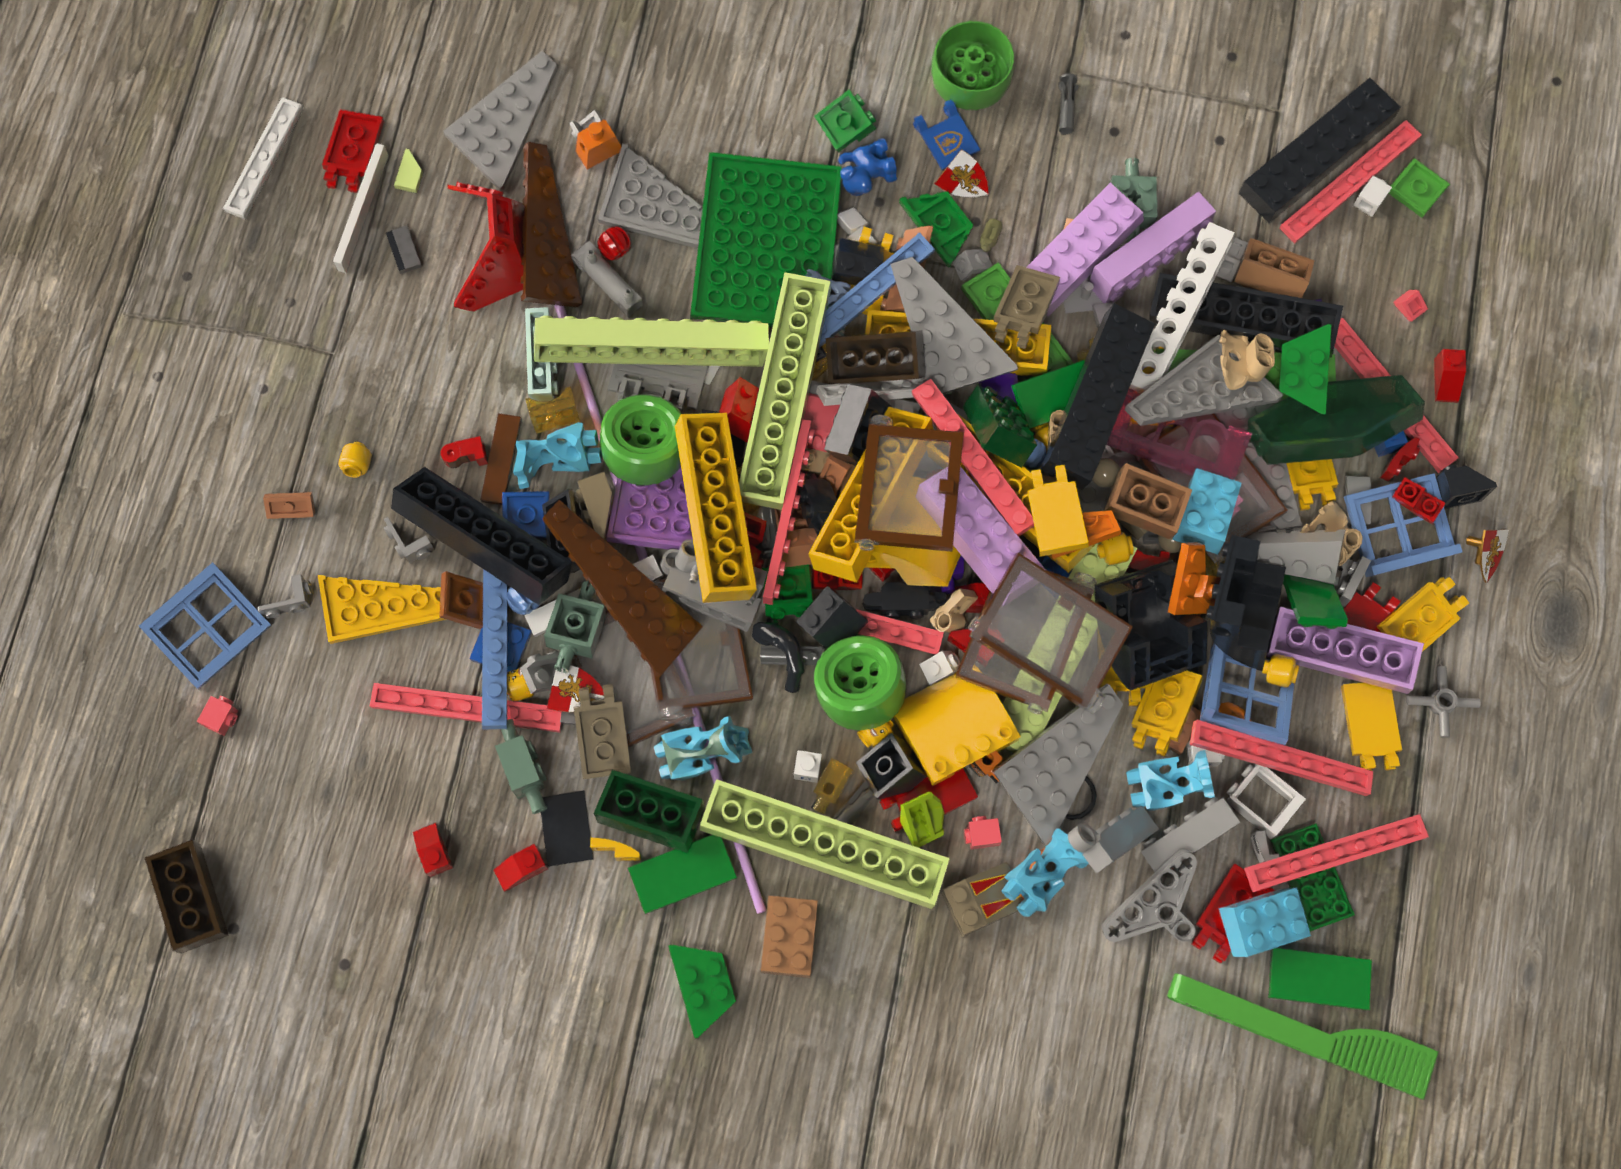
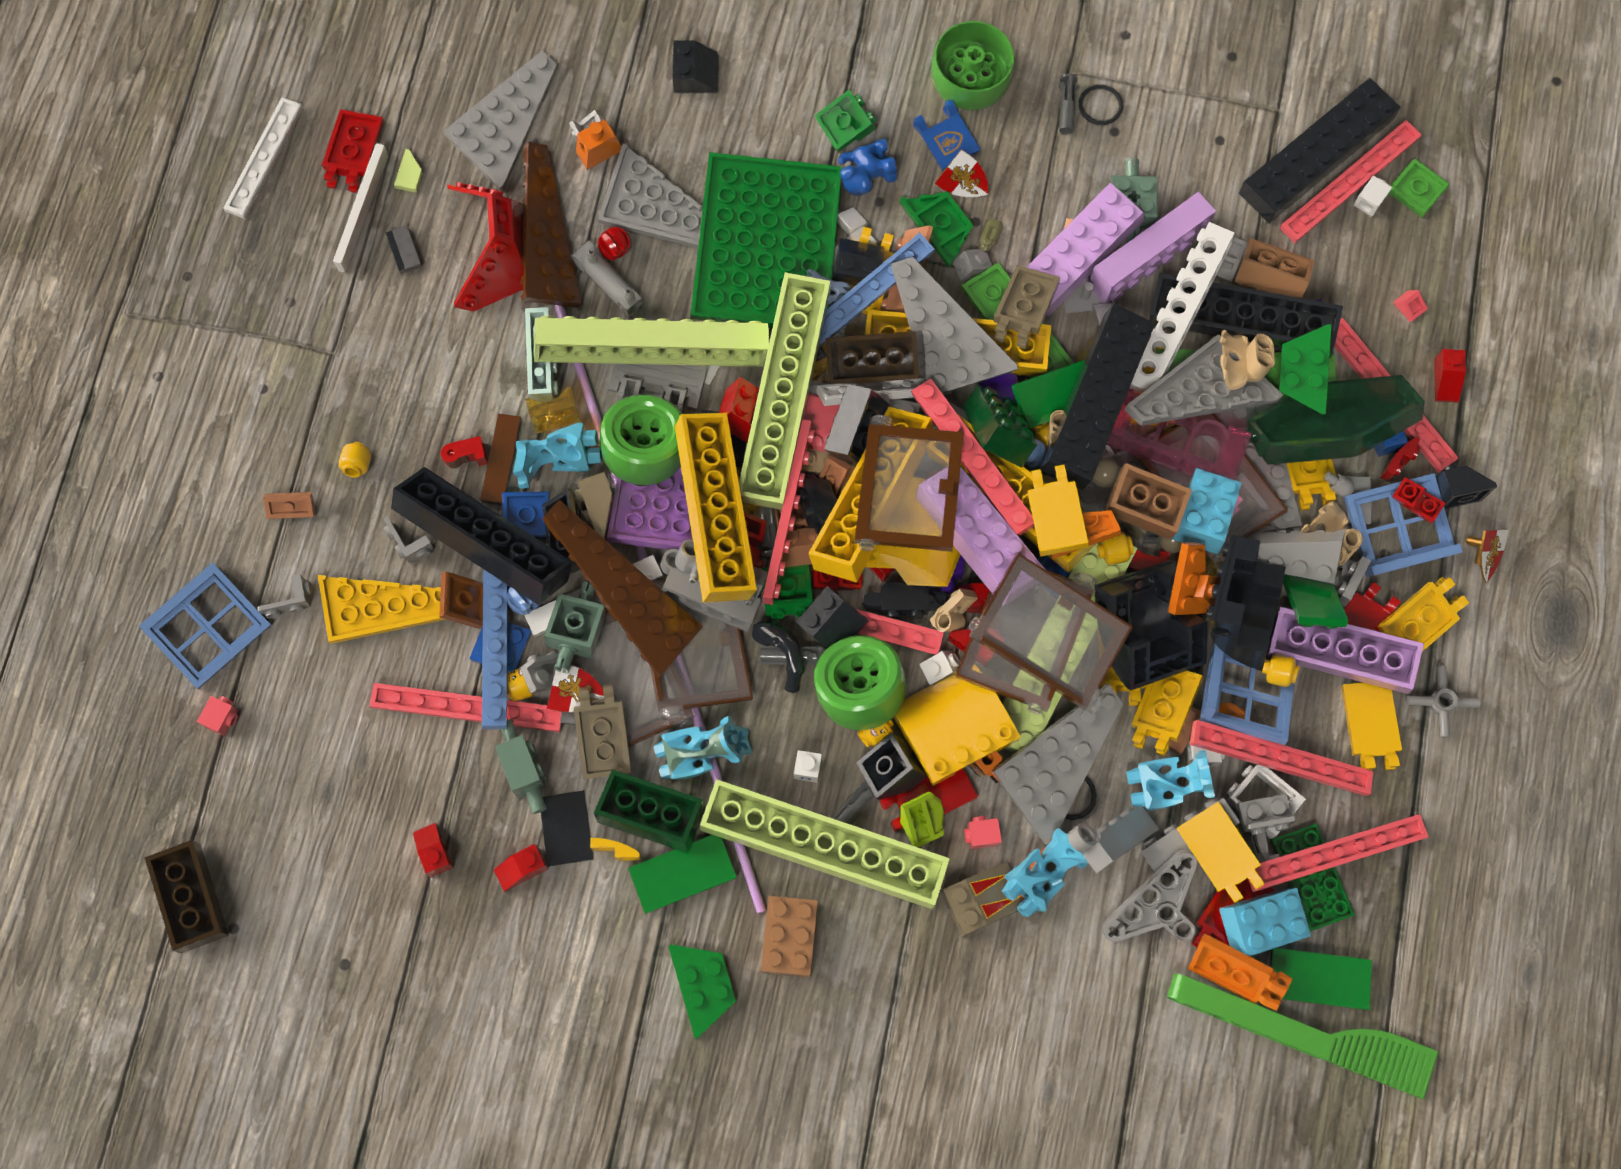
(694, 67): none -> black slope
(835, 774): clear yellow torso -> none
(1099, 122): none -> black piece
(1221, 850): none -> yellow tile
(1239, 973): none -> orange tile
(1264, 814): none -> light grey bracket
(1339, 484): none -> light grey cylinder

